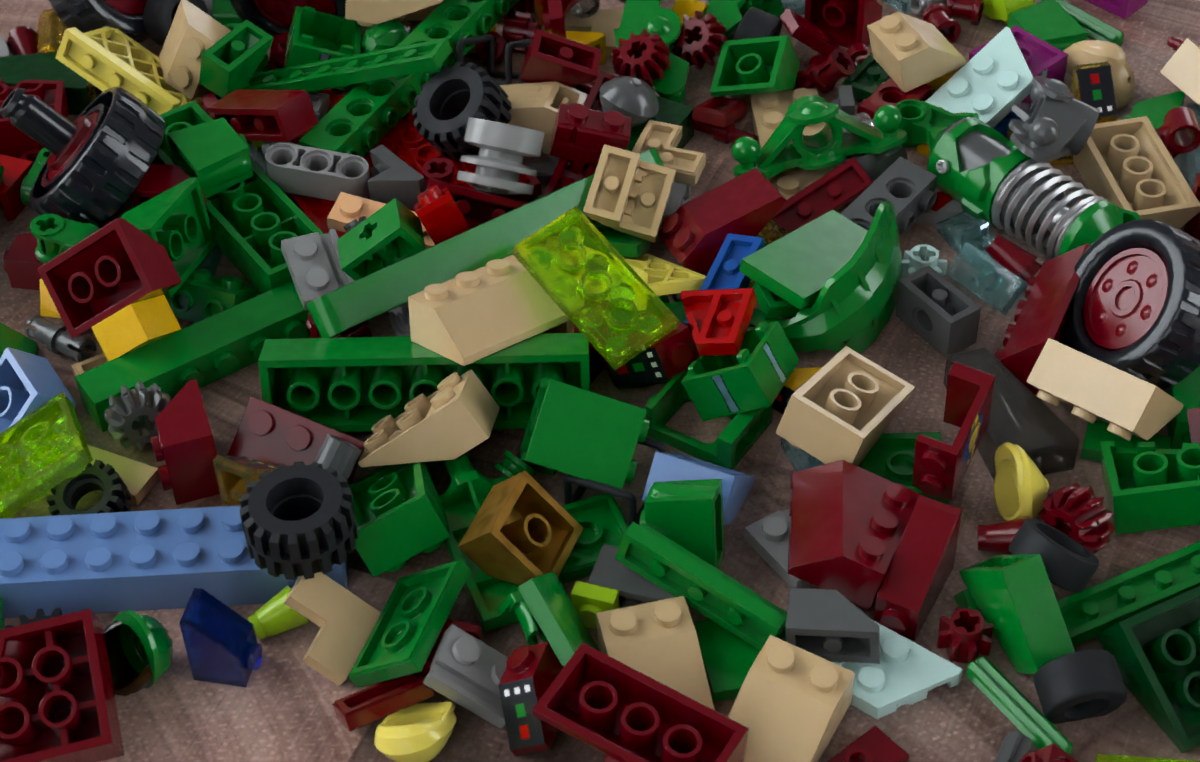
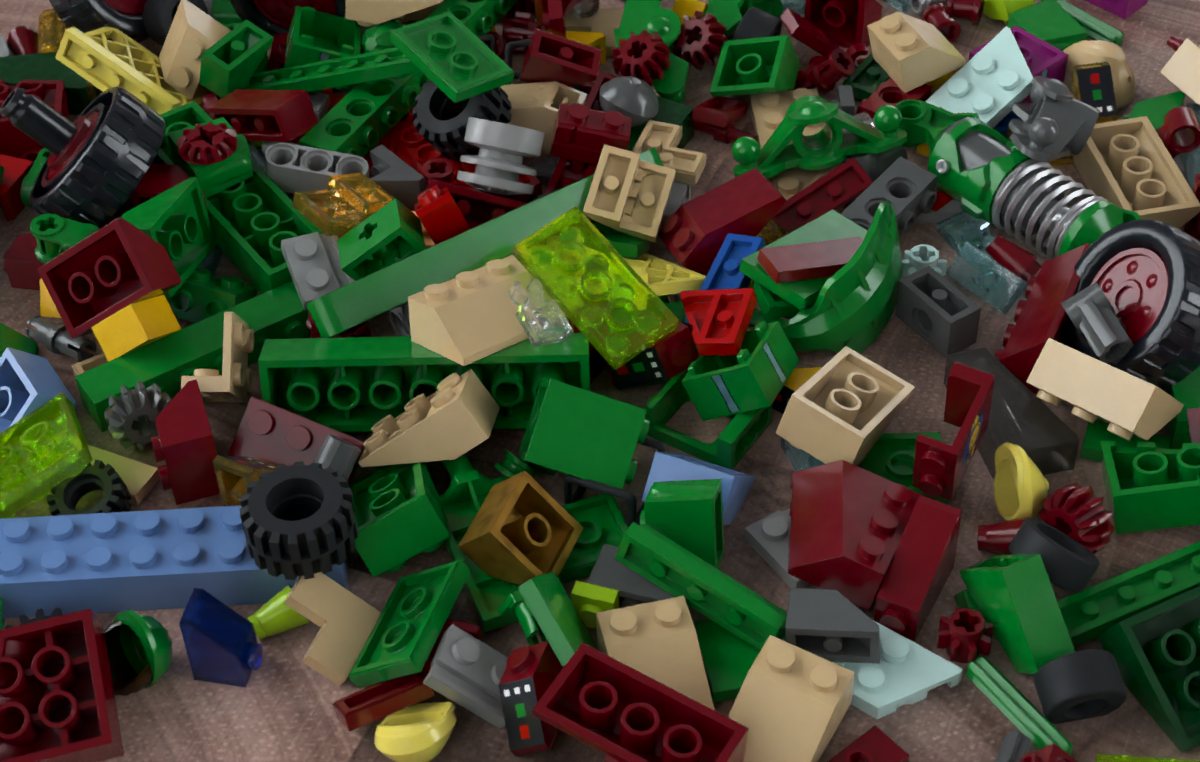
(193, 144): none -> dark red gear
(236, 376): none -> tan bracket
(342, 205): none -> clear yellow slope
(452, 56): none -> green tile
(539, 318): none -> clear plate
(807, 259): none -> tile
(1095, 318): none -> dark grey piece

